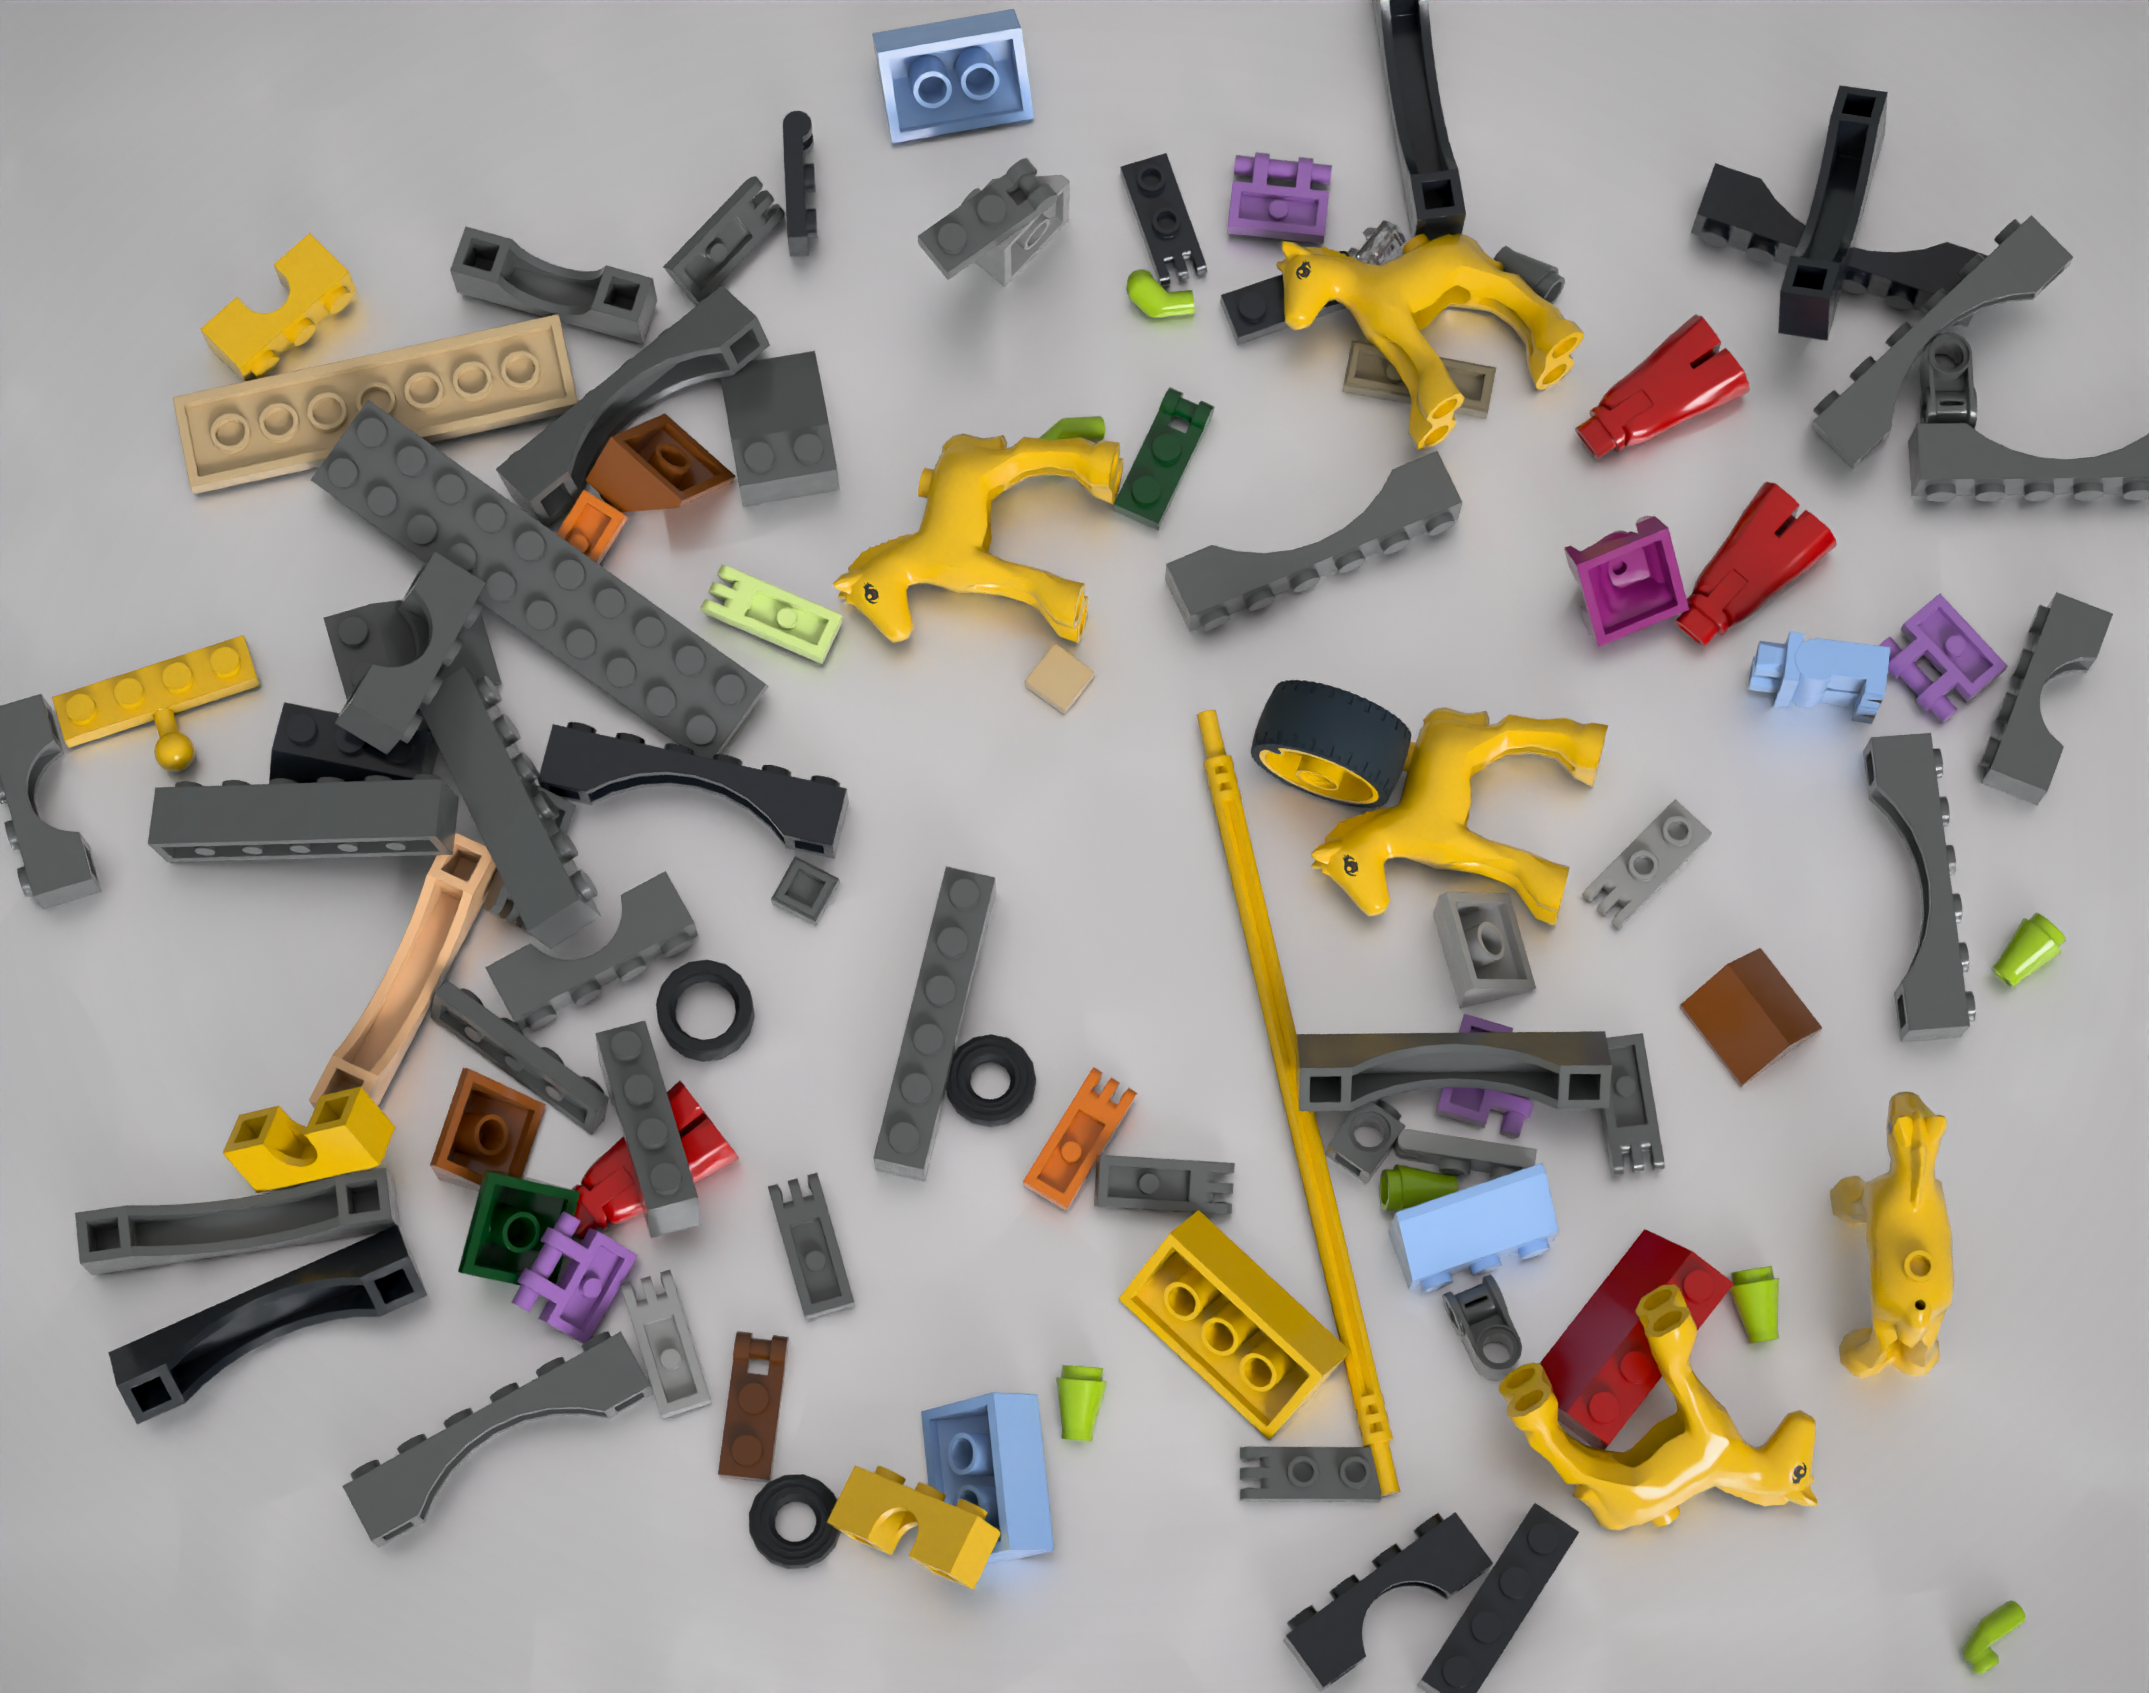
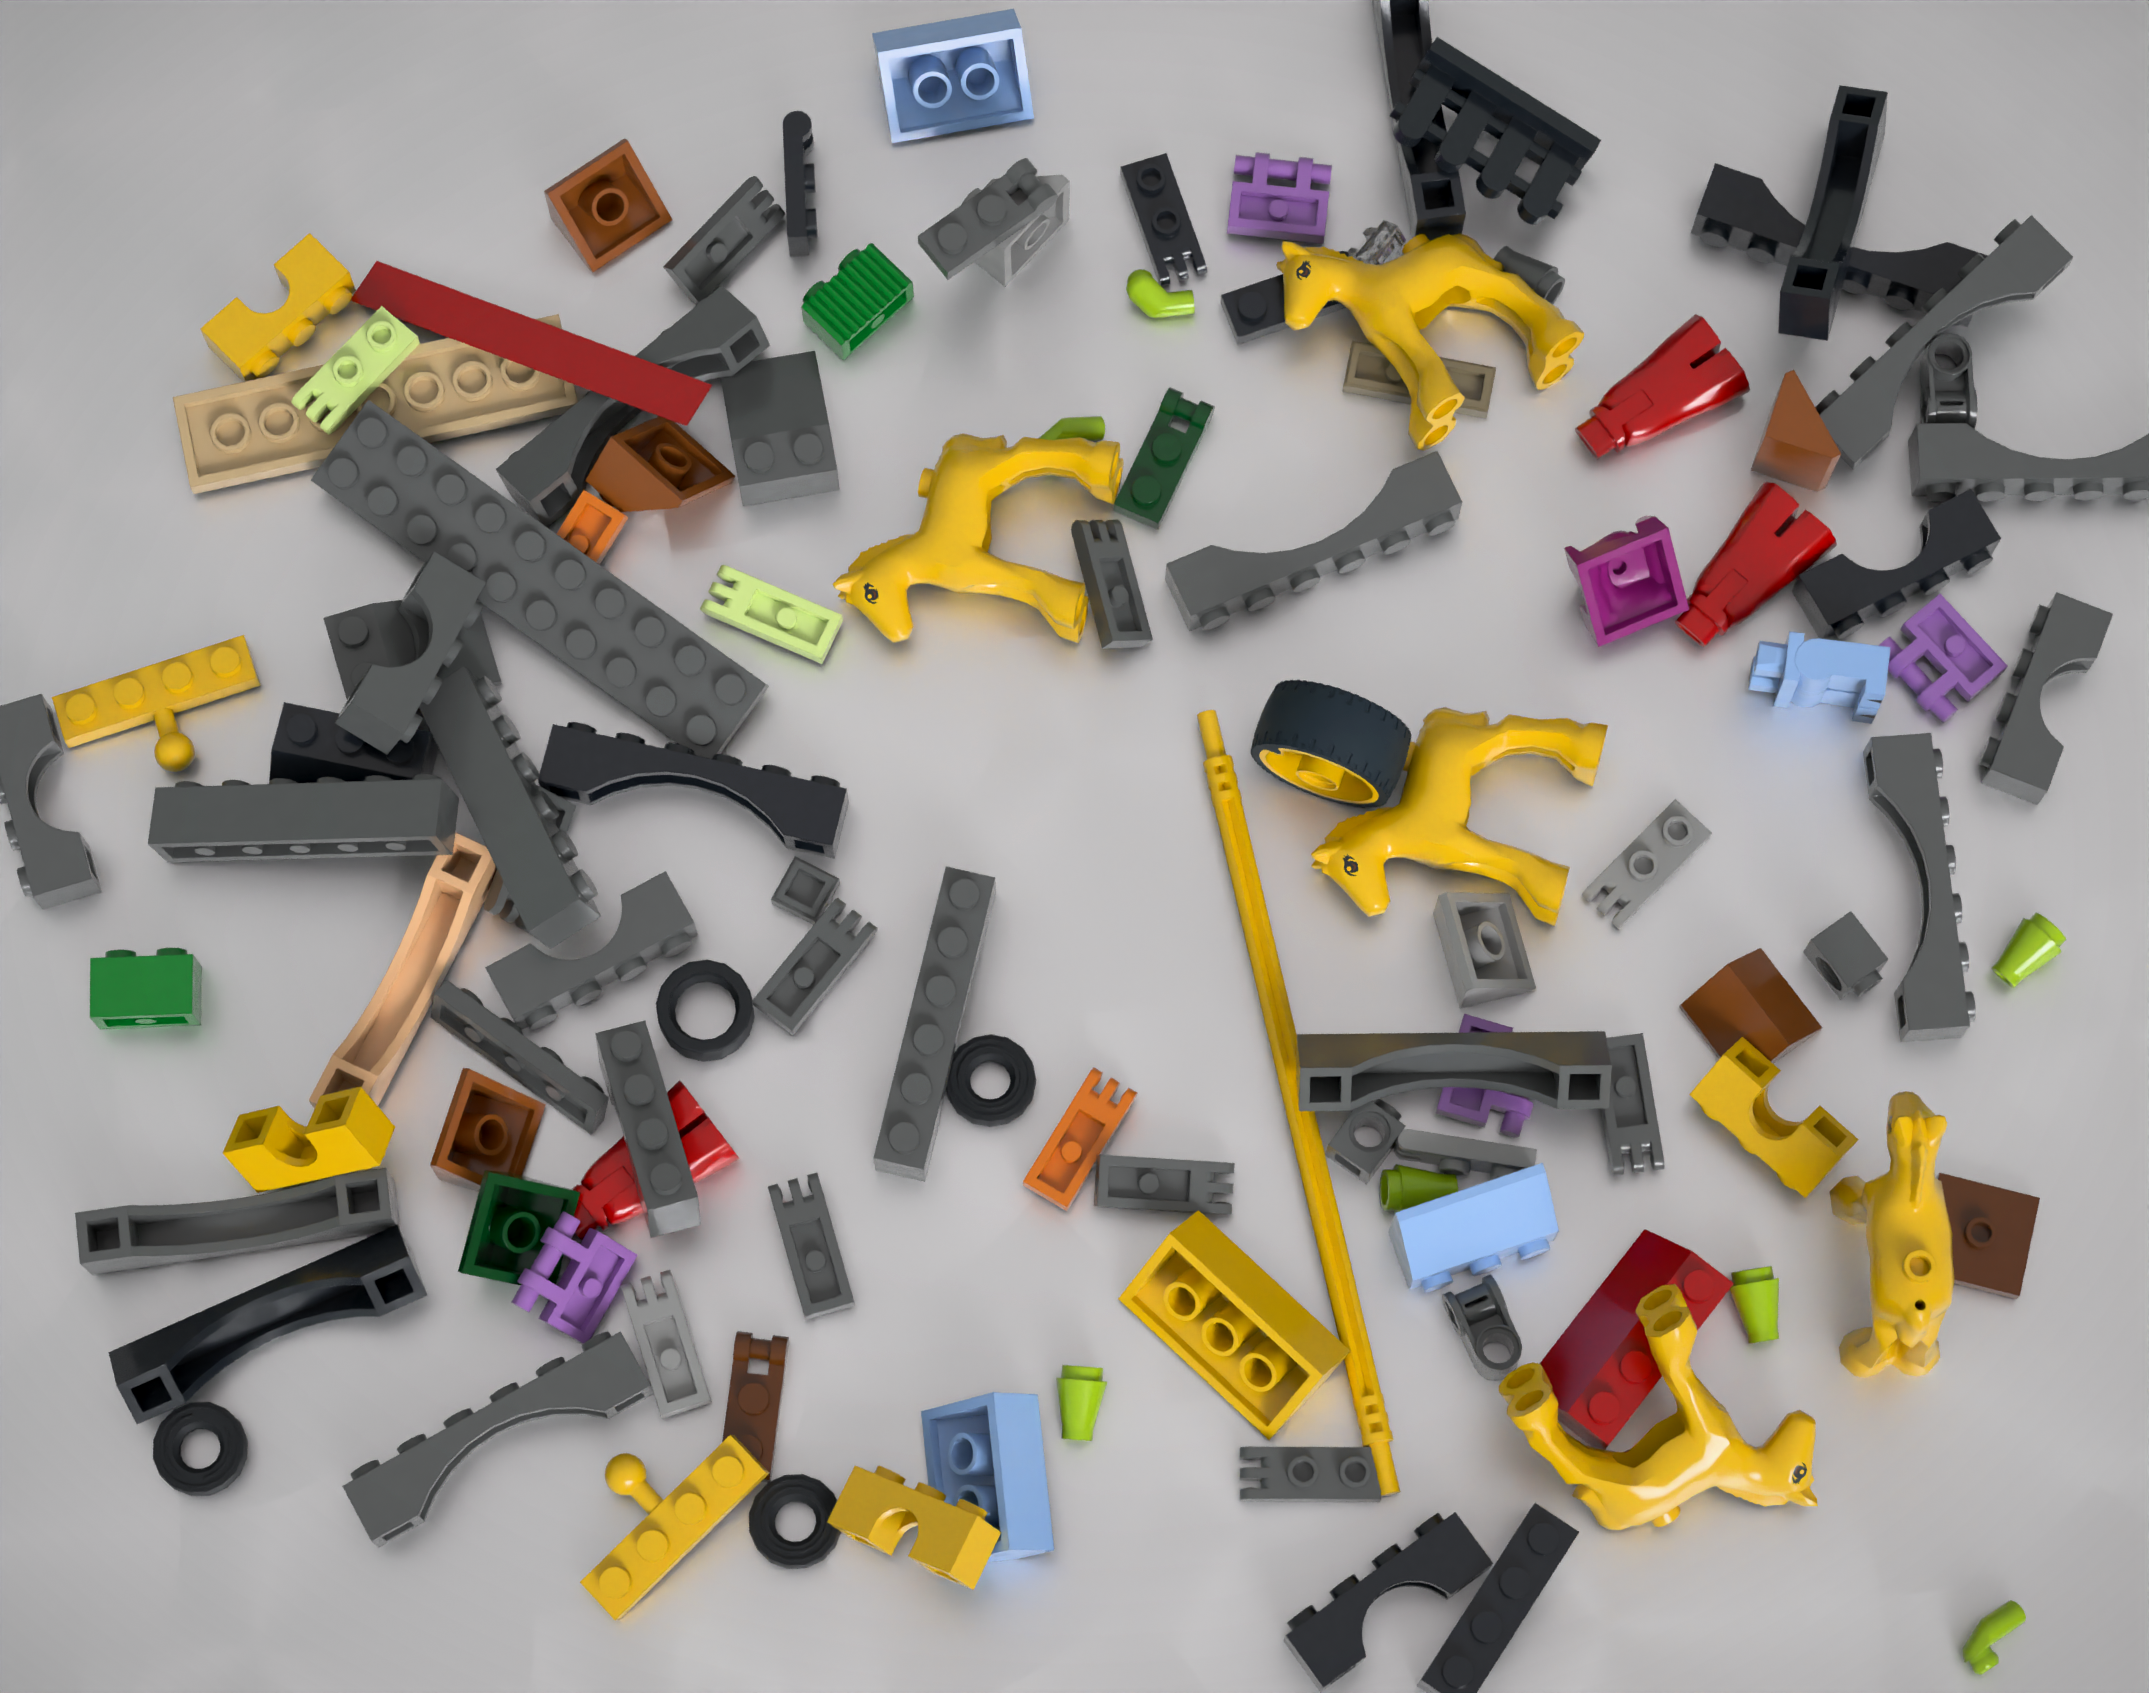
(145, 989): none -> green brick
(188, 1419): none -> black tyre
(356, 370): none -> yellowish green hinge
(532, 343): none -> red sticker
(598, 300): dark grey arch -> none
(606, 206): none -> dark orange slope
(672, 1524): none -> yellow plate
(813, 967): none -> dark grey hinge
(856, 300): none -> green brick
(1059, 678): tan tile -> none
(1111, 583): none -> dark grey hinge
(1505, 112): none -> black fence
(1738, 1099): none -> yellow arch
(1795, 440): none -> dark orange slope
(1843, 594): none -> black arch
(1847, 957): none -> dark grey brick
(1989, 1234): none -> reddish brown plate

